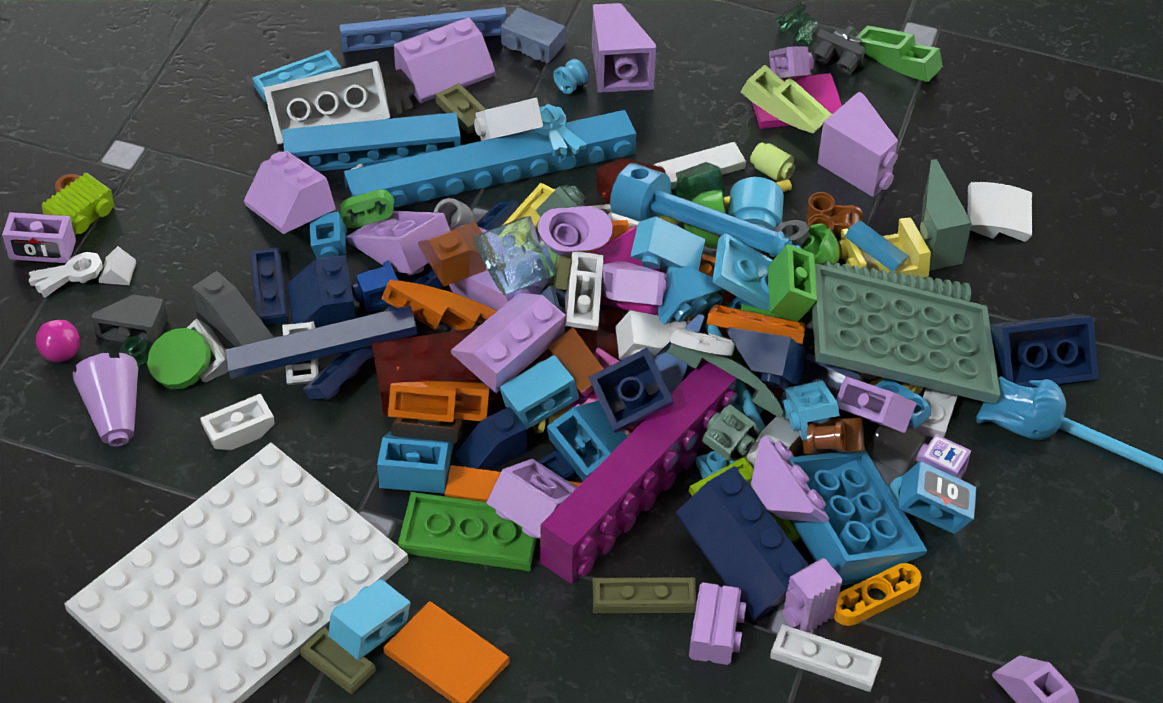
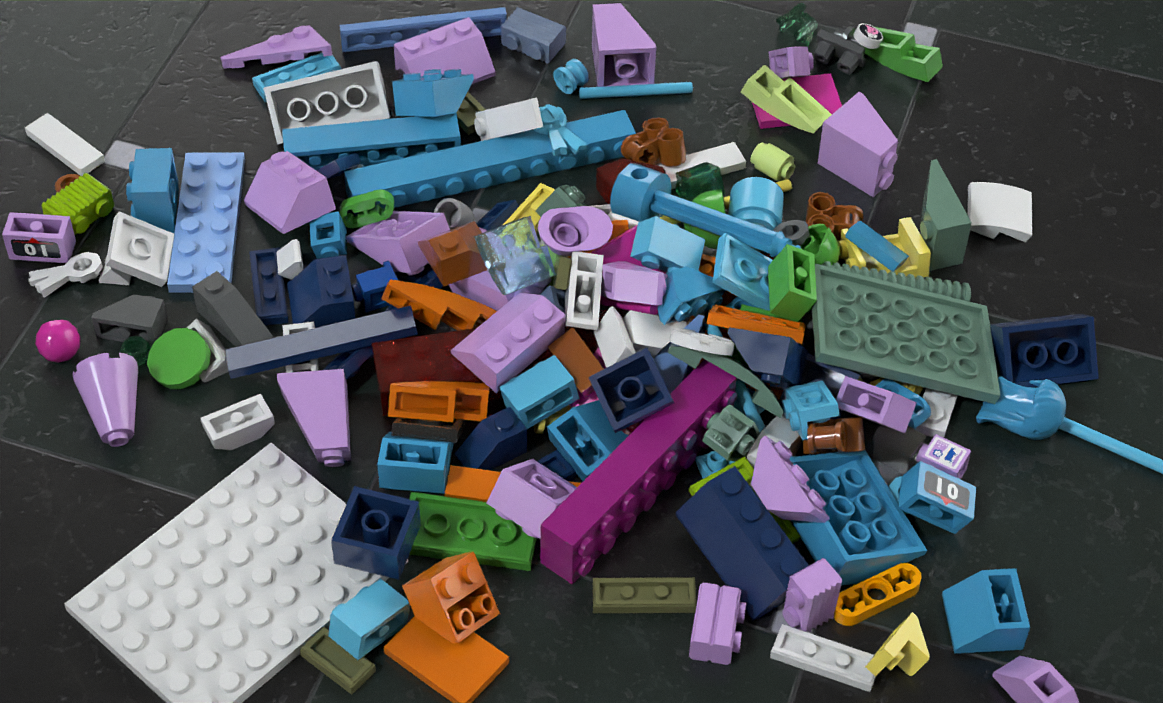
(64, 144): none -> white tile
(140, 249): none -> white plate
(154, 187): none -> dark azure brick
(206, 219): none -> light blue plate
(280, 48): none -> lavender wing
(290, 260): none -> white slope
(321, 411): none -> lavender slope
(340, 165): none -> dark blue tile
(376, 532): none -> dark blue brick
(432, 93): none -> dark azure slope
(452, 597): none -> orange slope
(613, 338): none -> white slope
(635, 90): none -> medium azure bar
(656, 144): none -> dark orange piece
(868, 36): none -> white tile
(902, 648): none -> light yellow slope
(987, 612): none -> dark azure slope

